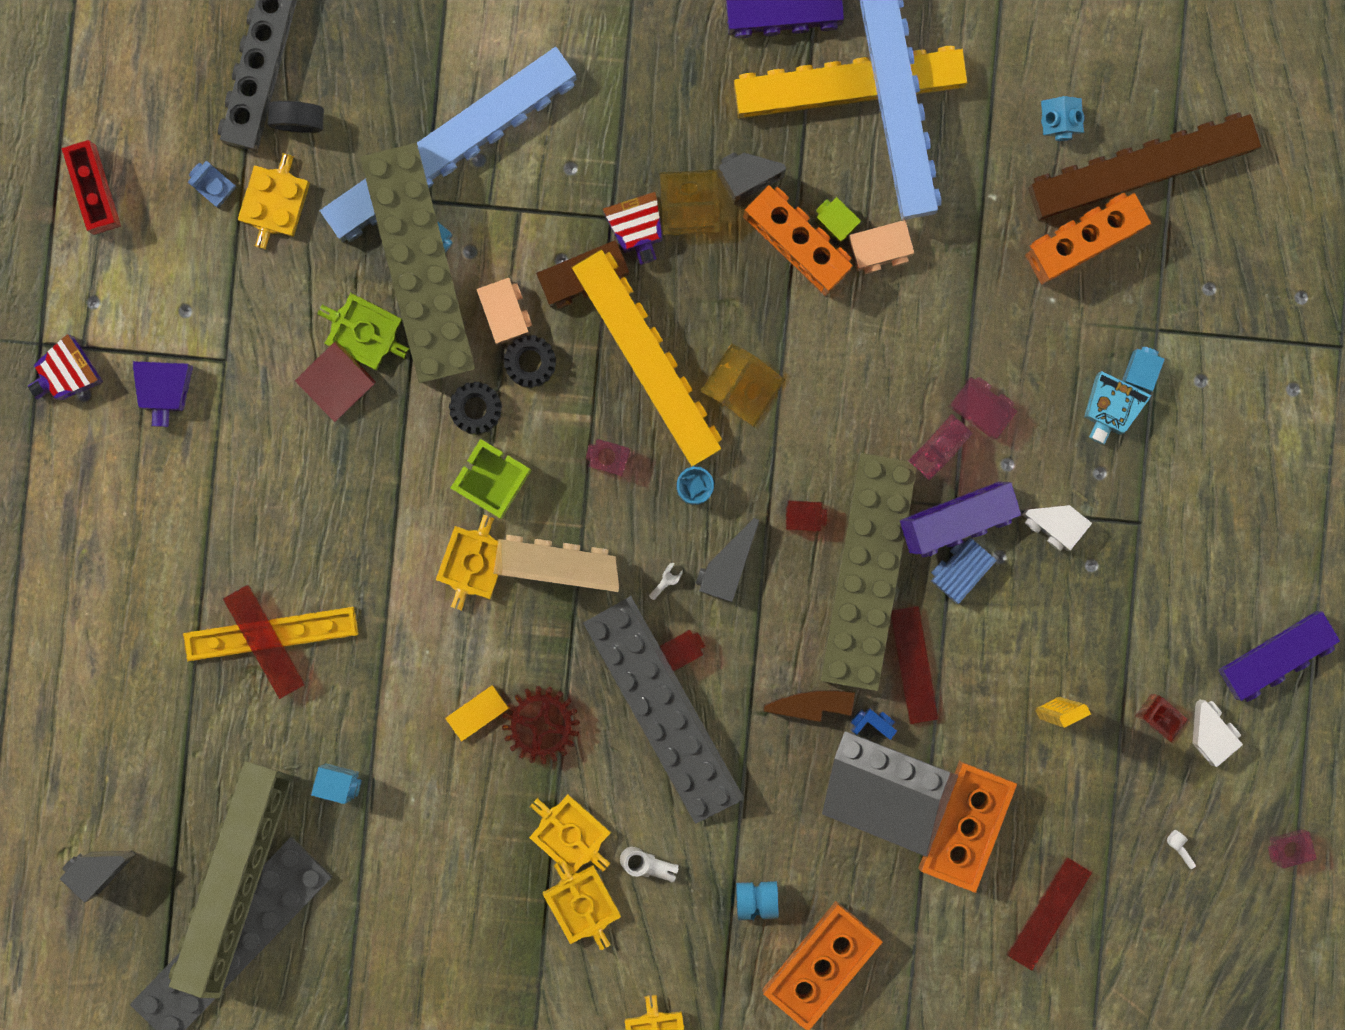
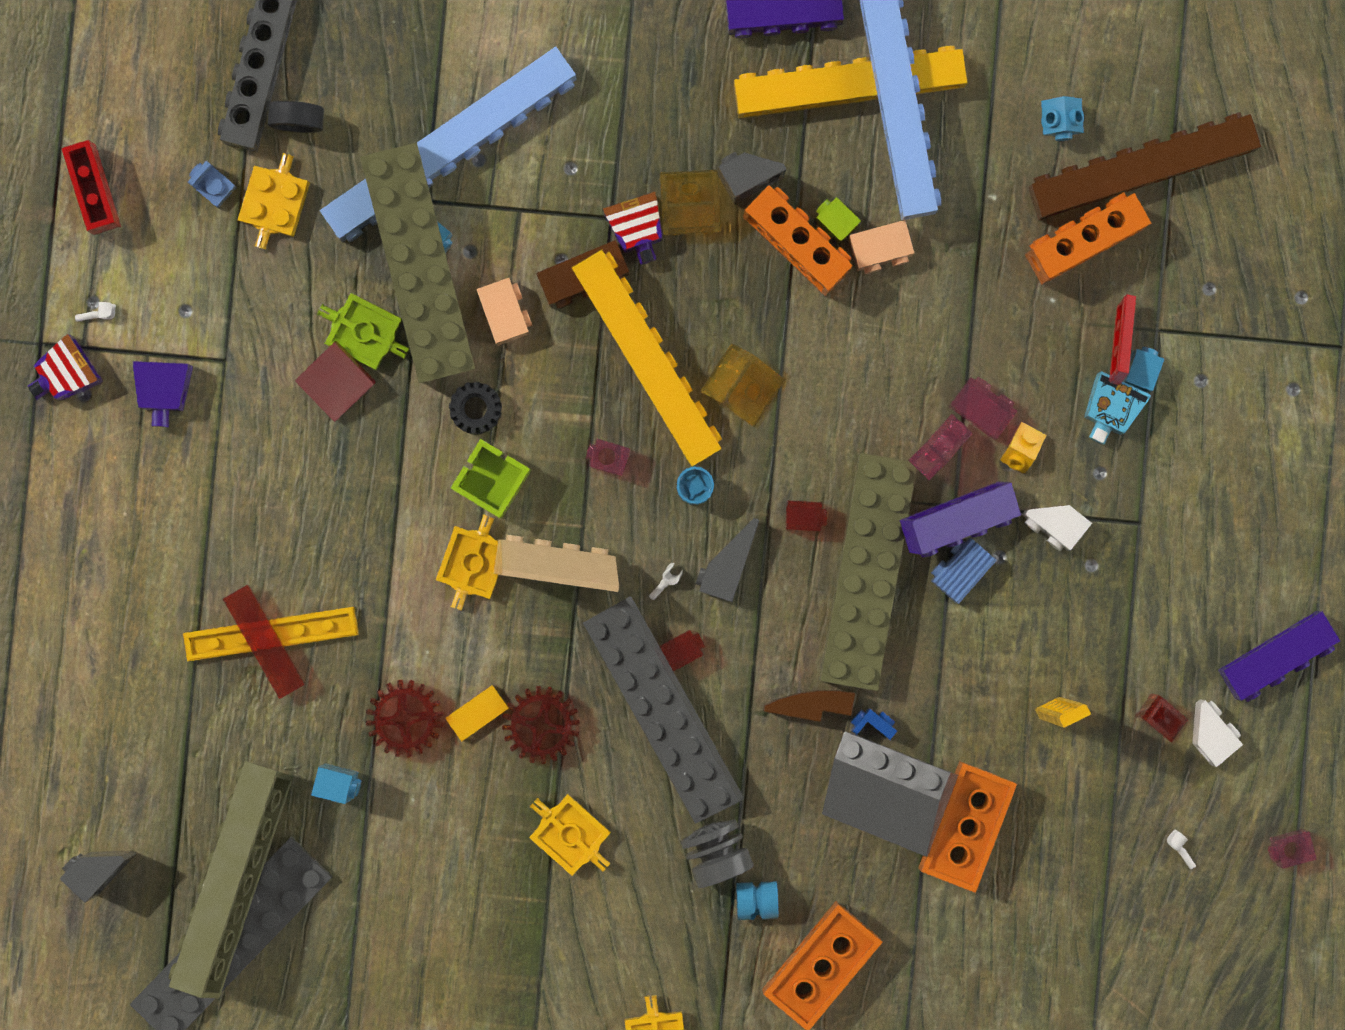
(105, 311): none -> white hand
(403, 704): none -> clear red gear
(536, 344): black tyre -> none
(582, 904): yellow plate -> none
(648, 865): white pin -> none
(717, 854): none -> dark grey wheel
(914, 665): clear red tile -> none
(1023, 448): none -> yellow bracket
(1049, 913): clear red tile -> none
(1122, 339): none -> red tile

